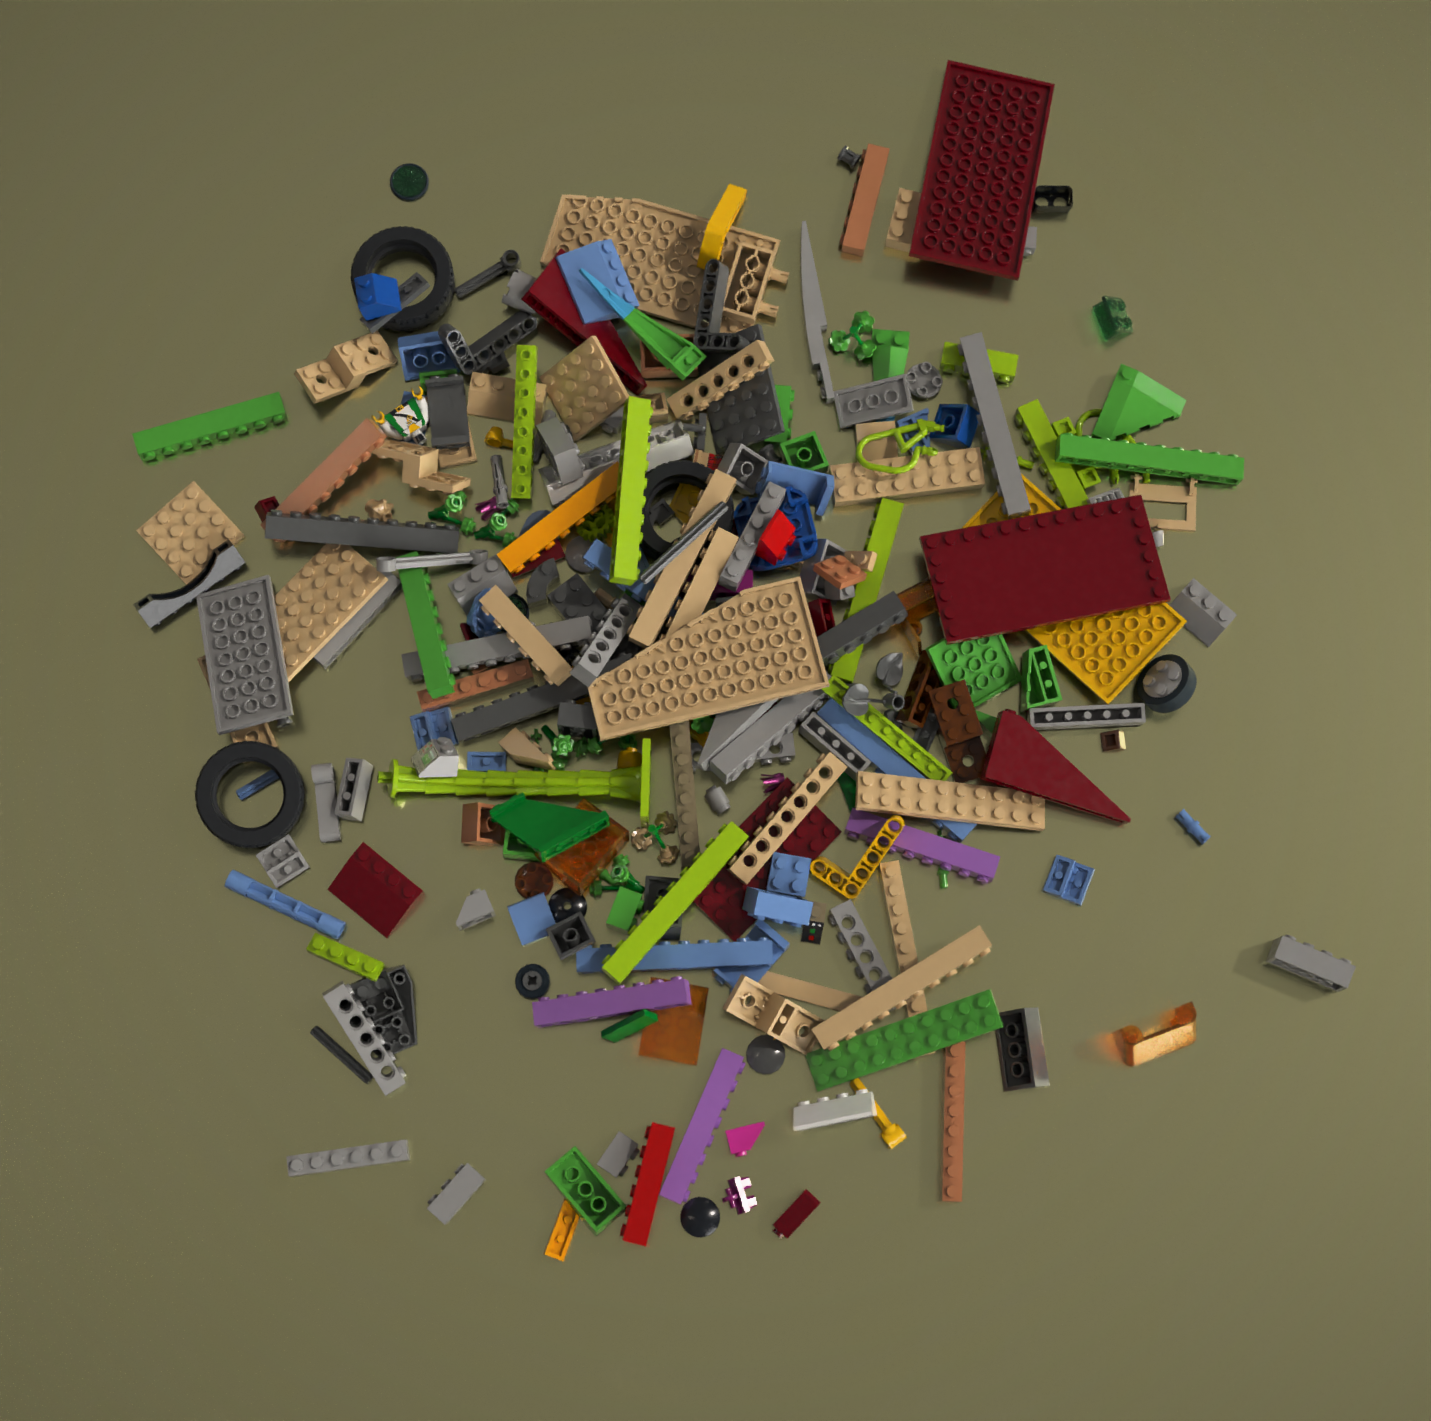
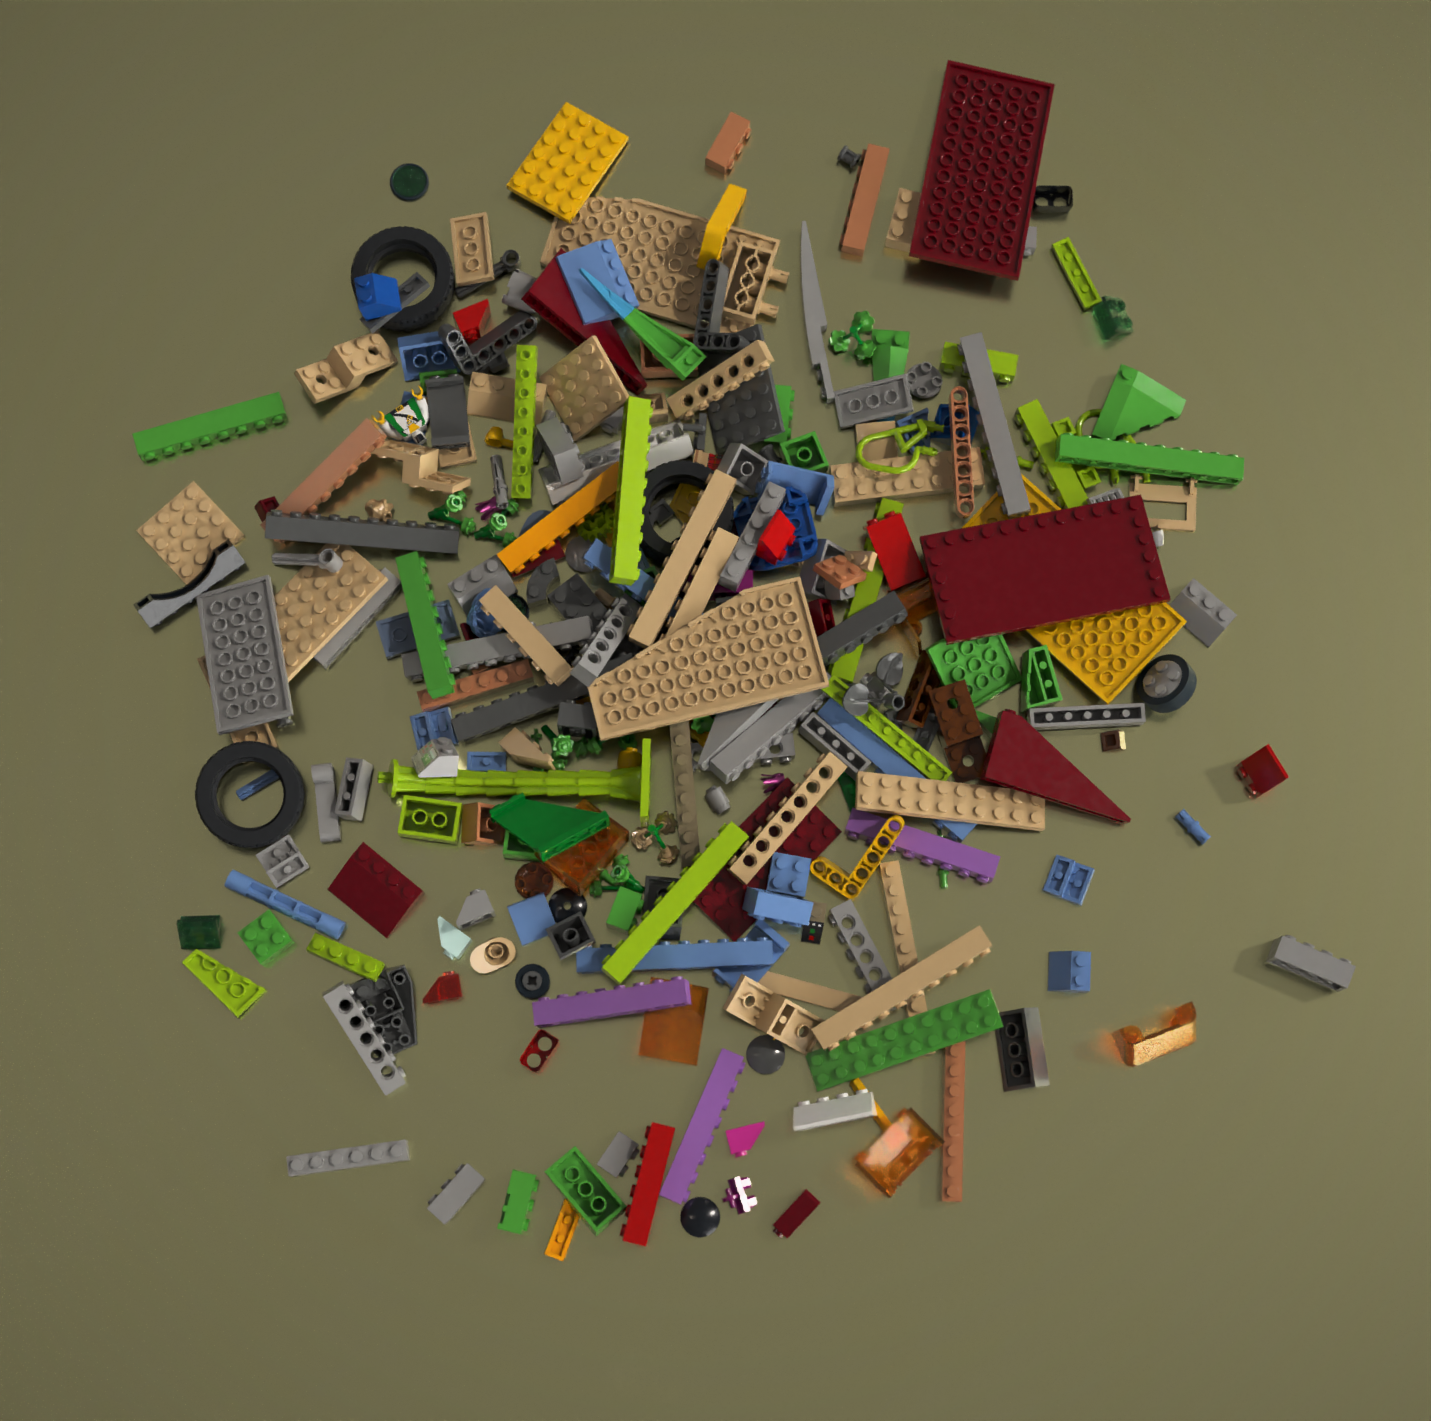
(199, 932): none -> clear green bracket
(229, 987): none -> lime wing
(266, 937): none -> bright green brick
(325, 560): none -> light grey axle
(341, 1054): dark grey axle -> none
(390, 564): light grey piece -> none
(398, 635): none -> sand blue plate
(430, 819): none -> lime brick
(445, 989): none -> clear red slope
(452, 939): none -> light aqua slope
(472, 249): none -> tan plate
(472, 320): none -> red slope
(492, 954): none -> tan piece
(518, 1202): none -> bright green wedge
(536, 1050): none -> red piece
(567, 162): none -> yellow plate
(629, 1025): green tile -> none
(683, 542): dark grey axle -> none
(728, 143): none -> nougat brick
(875, 687): none -> light grey piece
(894, 550): none -> red panel
(898, 1151): none -> clear orange windscreen
(961, 443): none -> nougat beam
(1069, 971): none -> medium blue slope
(1076, 273): none -> lime plate
(1262, 771): none -> red slope

